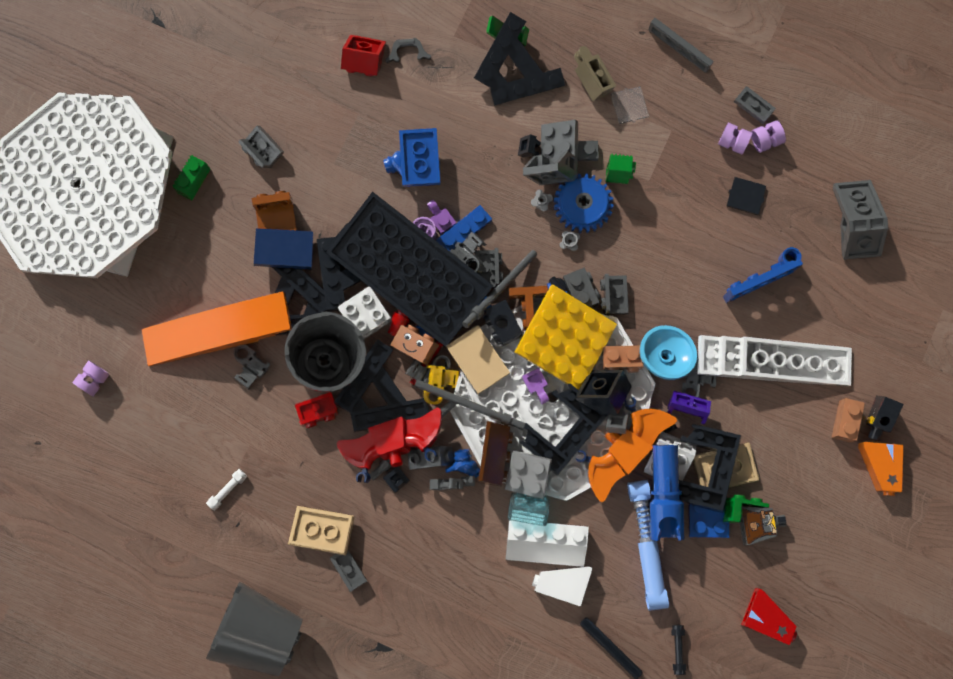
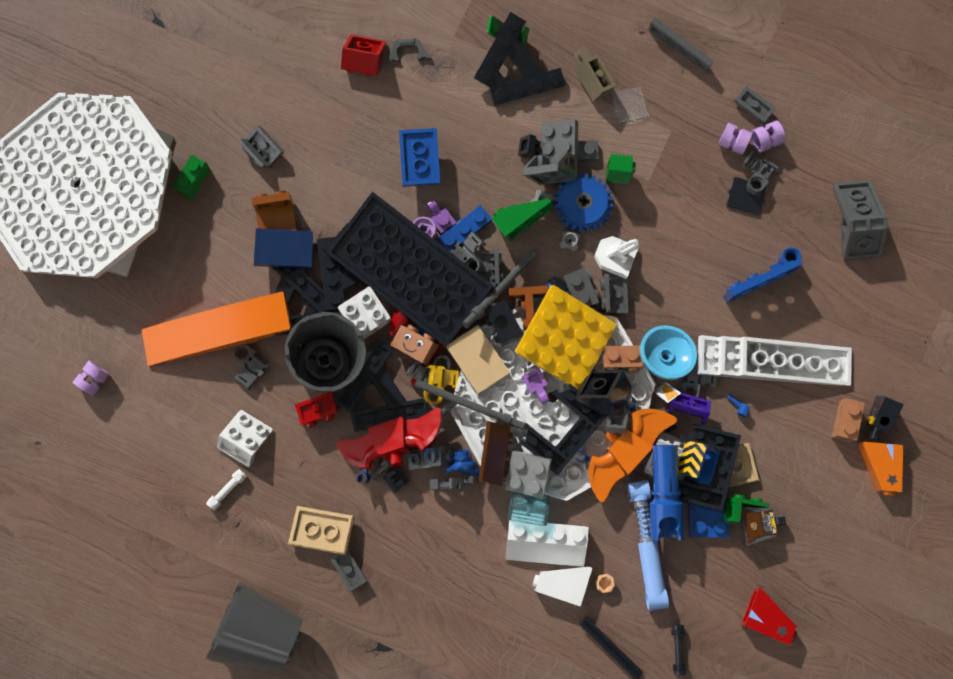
(243, 437): none -> white bracket
(393, 163): blue animal -> none
(517, 218): none -> green slope
(605, 583): none -> light nougat tile
(616, 255): none -> white piece
(667, 392): none -> sticker
(698, 462): none -> piece
(743, 408): none -> blue hand
(760, 170): none -> dark grey piece

